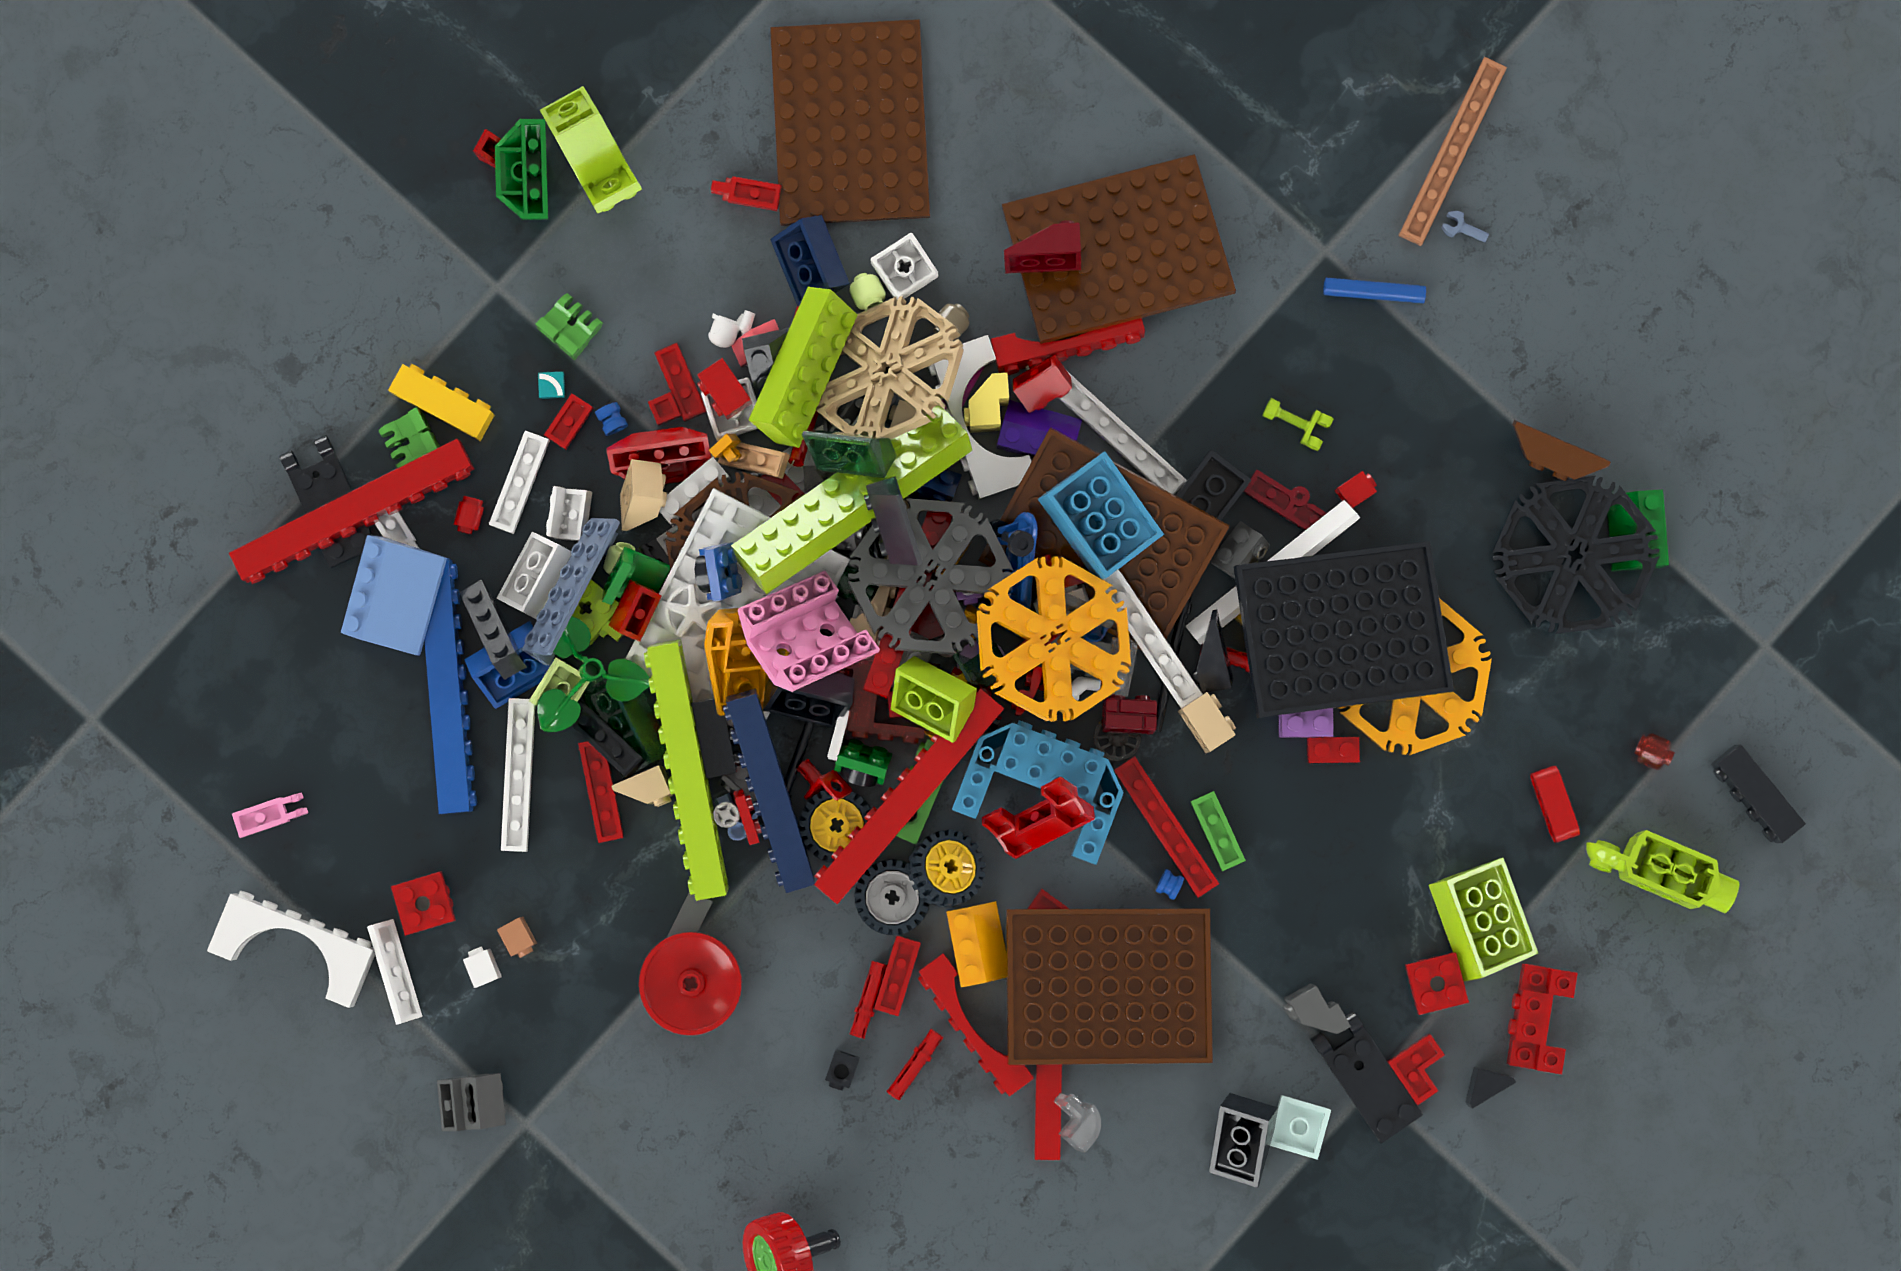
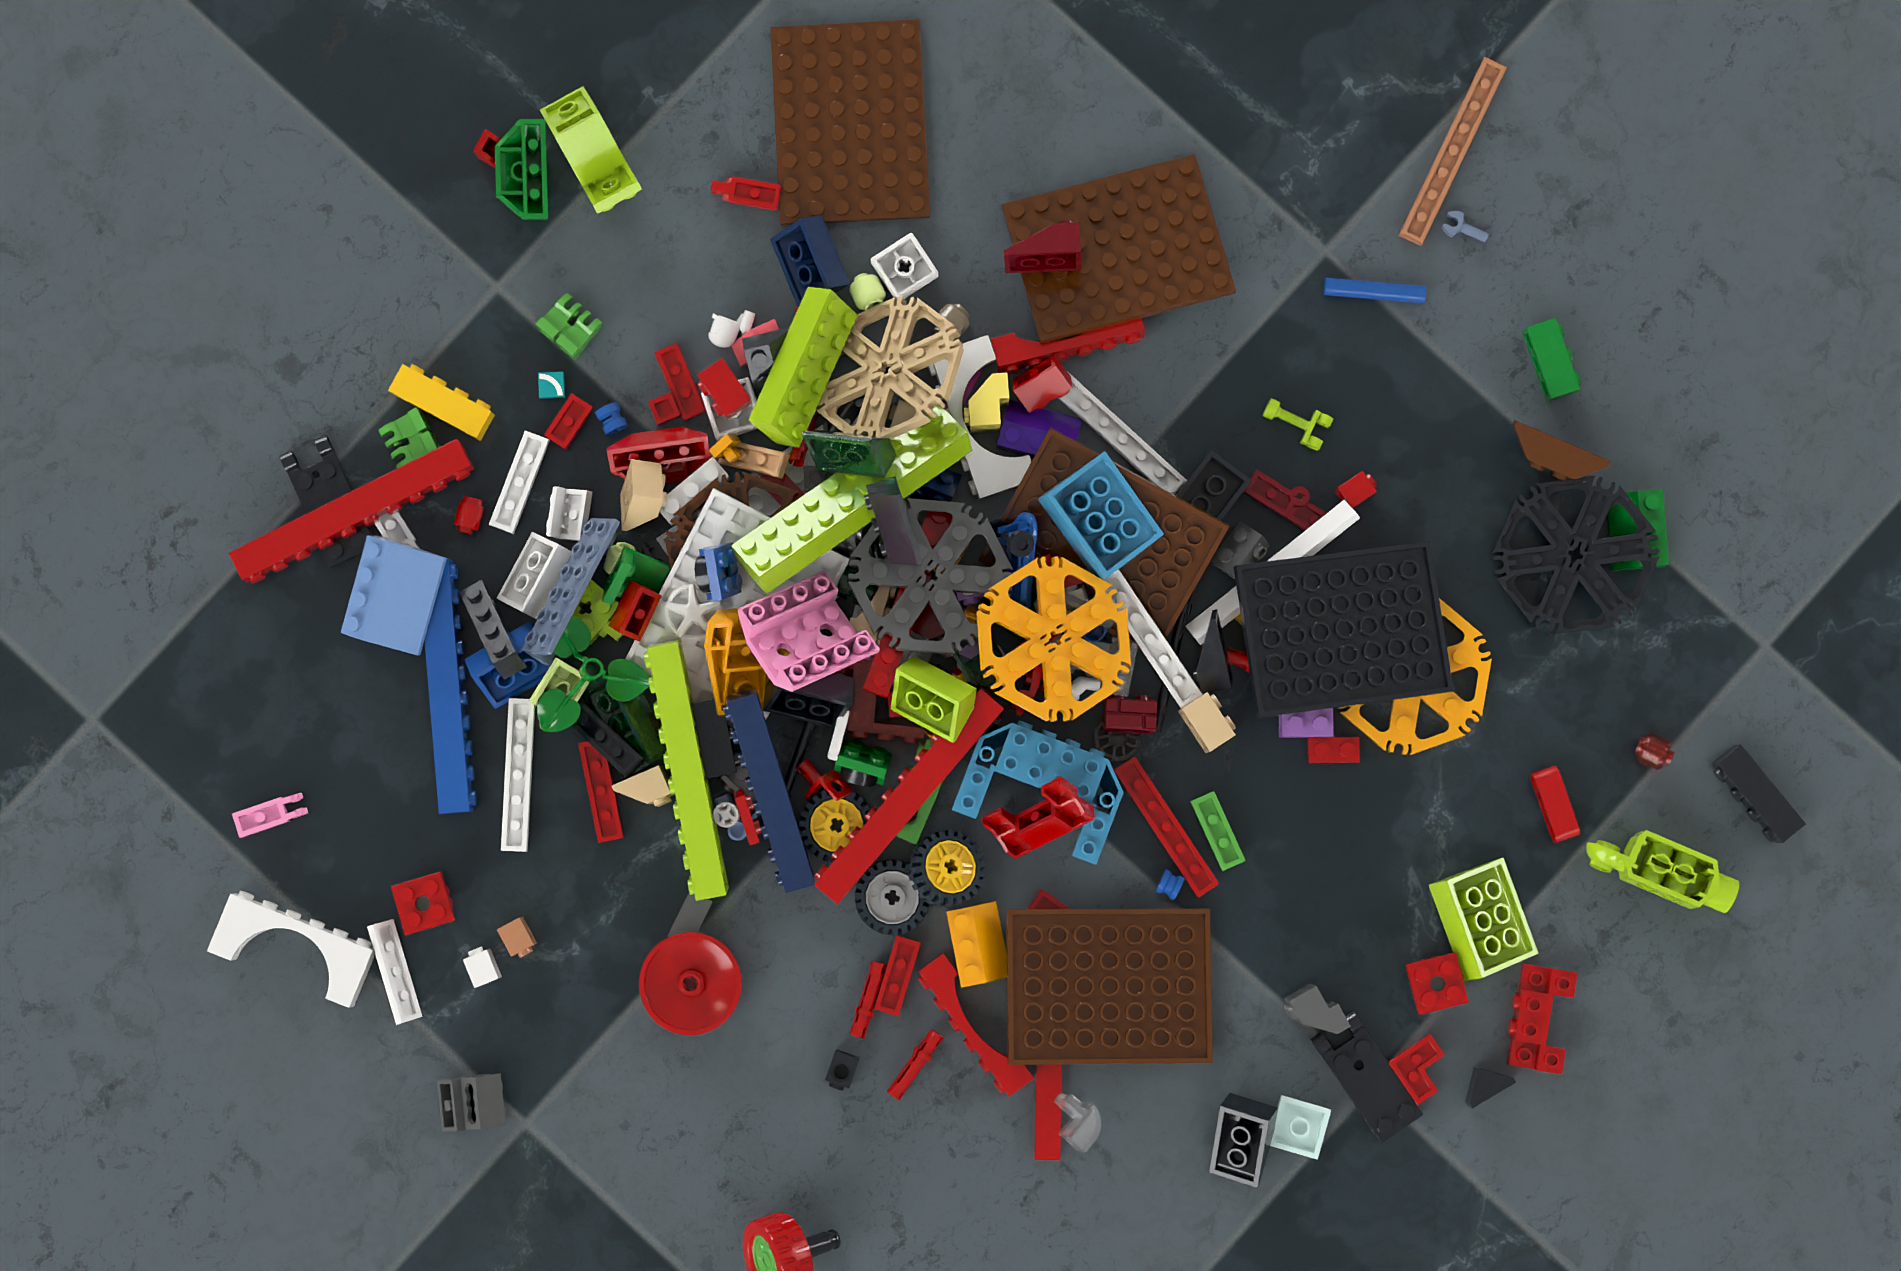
(1551, 359): none -> green brick

